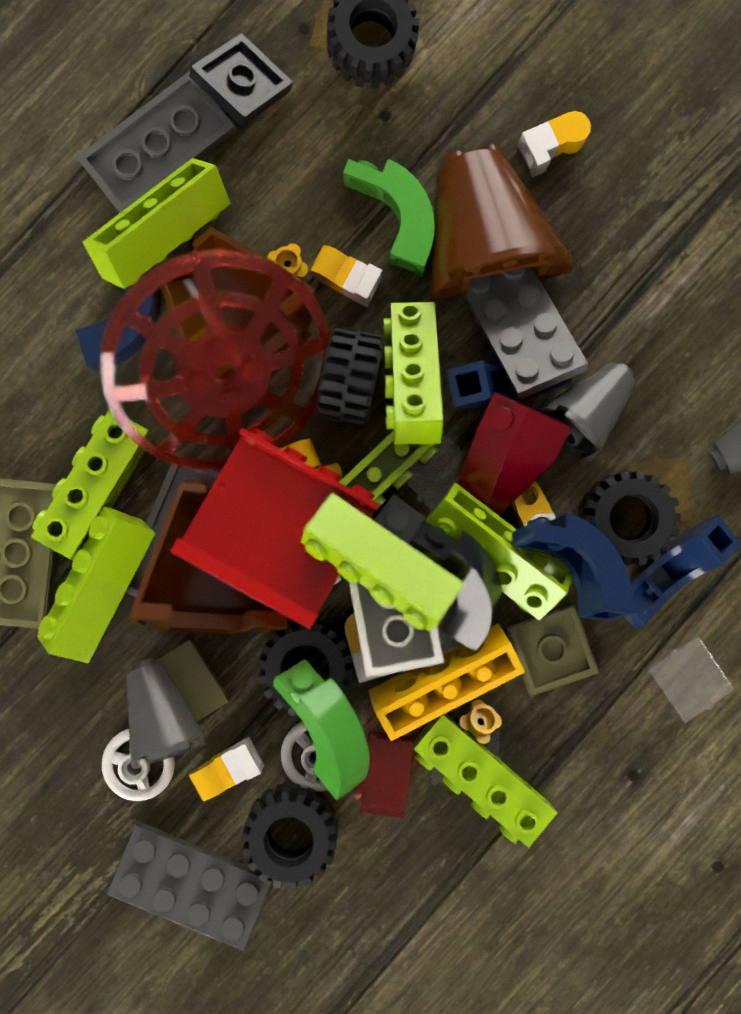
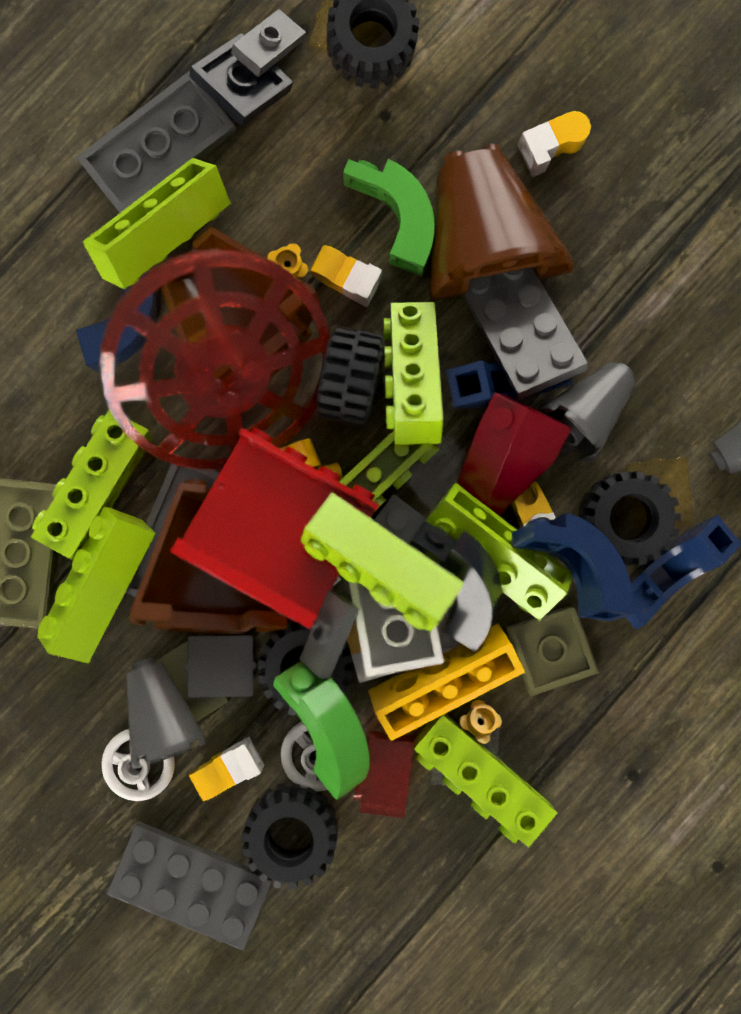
(220, 666): none -> dark grey piece
(268, 42): none -> plate
(329, 634): none -> dark grey plate
(691, 679): clear piece -> none

